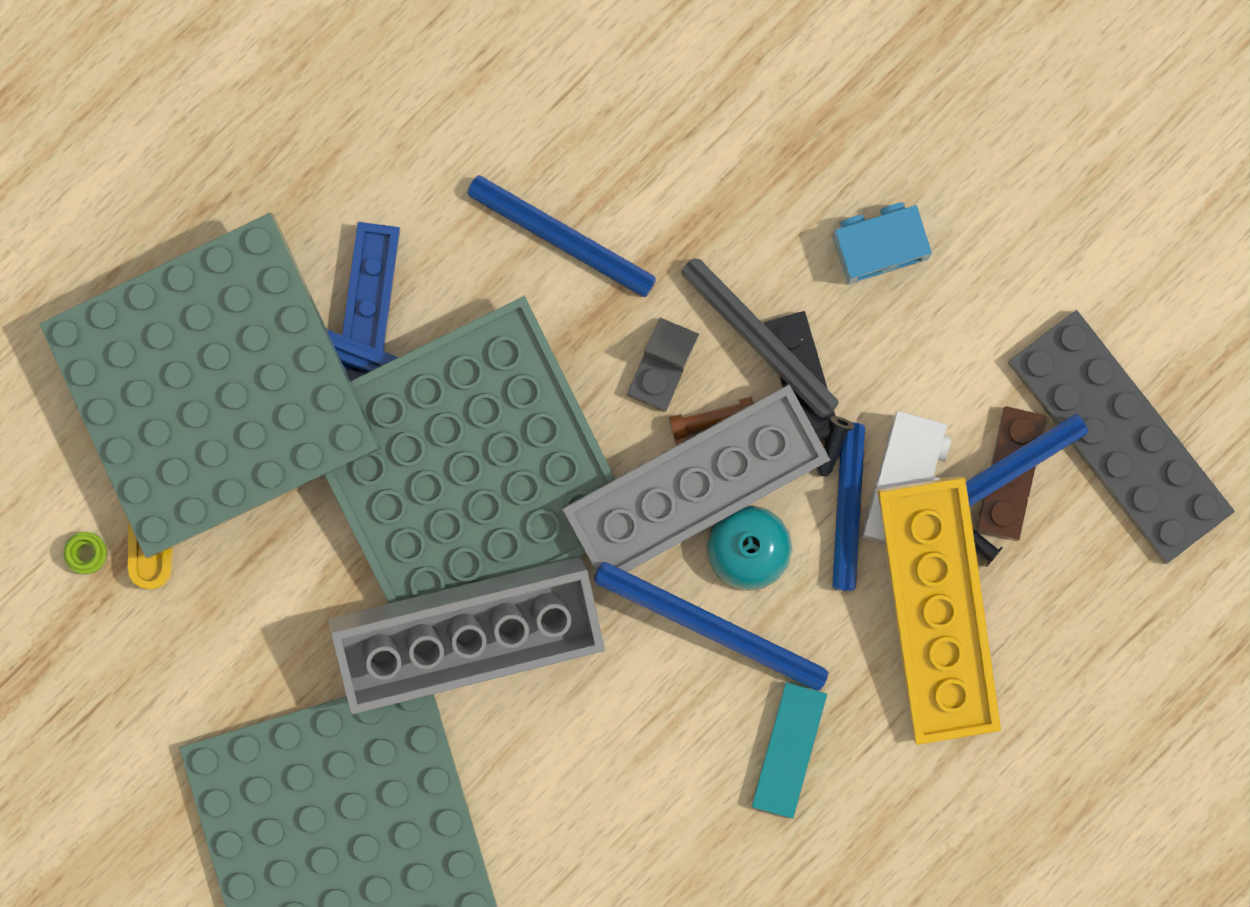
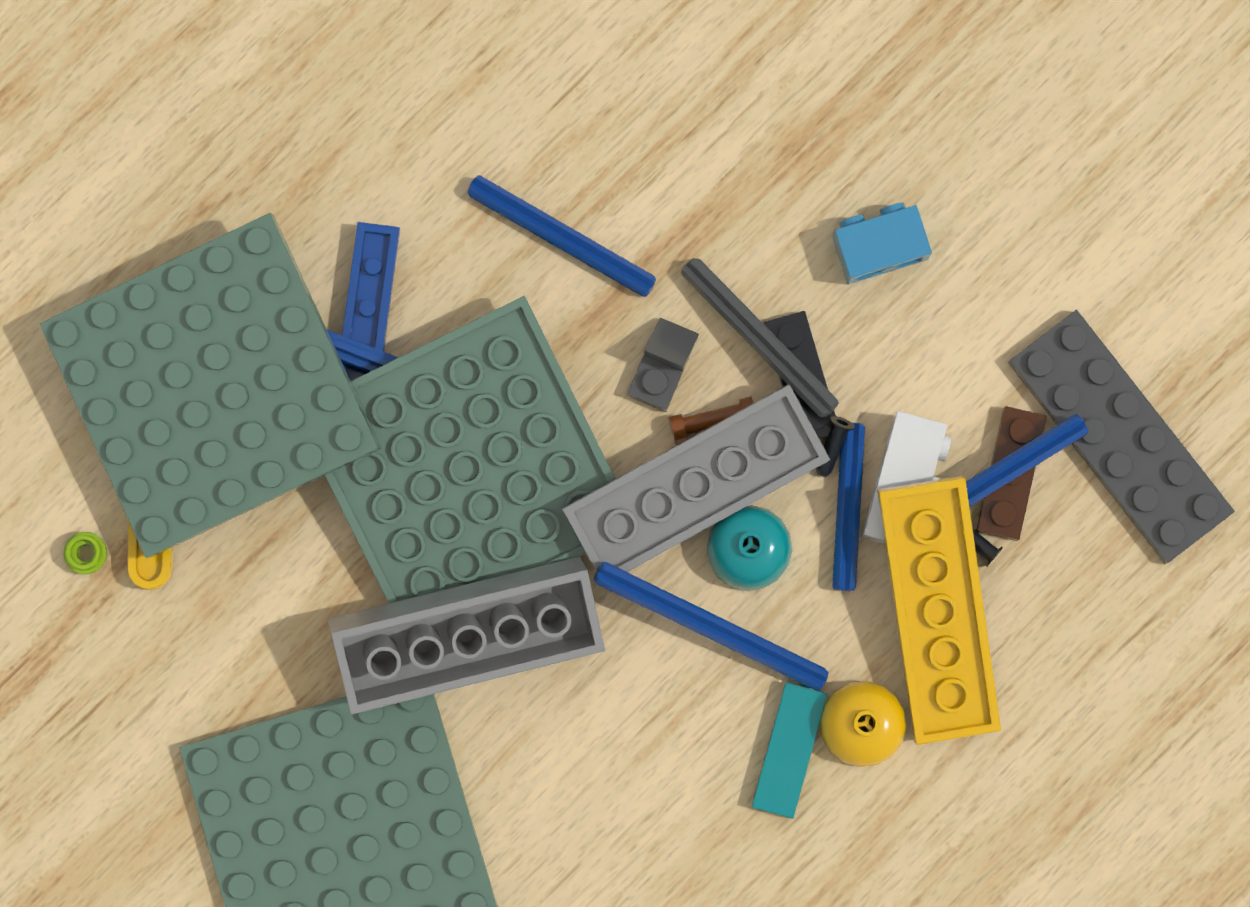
(841, 726): none -> yellow cylinder

